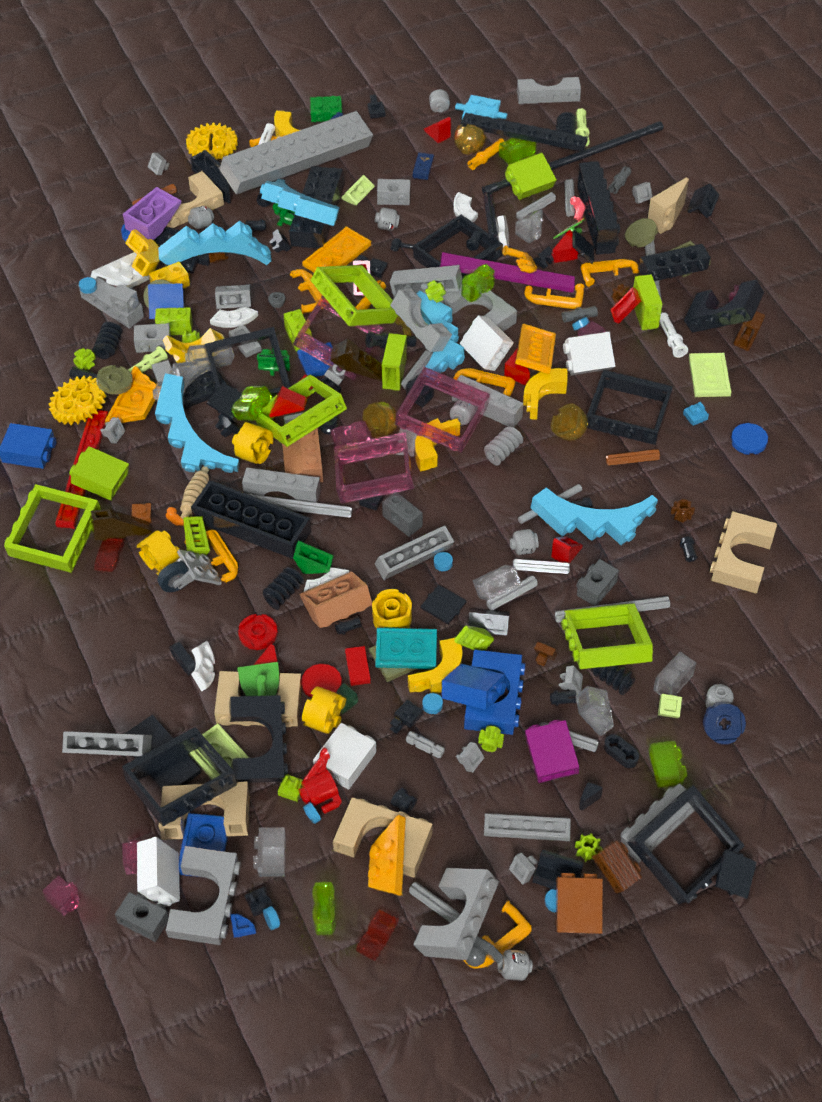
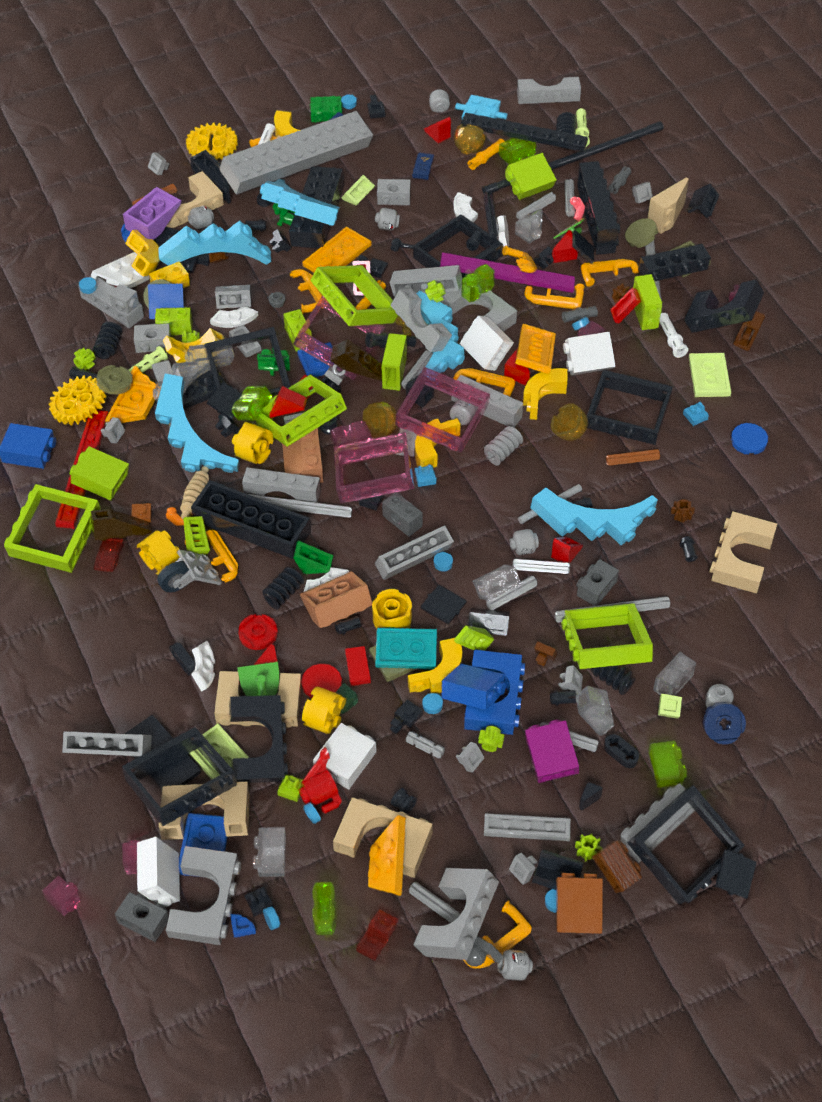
(348, 101): none -> dark azure tile
(425, 475): none -> dark azure tile

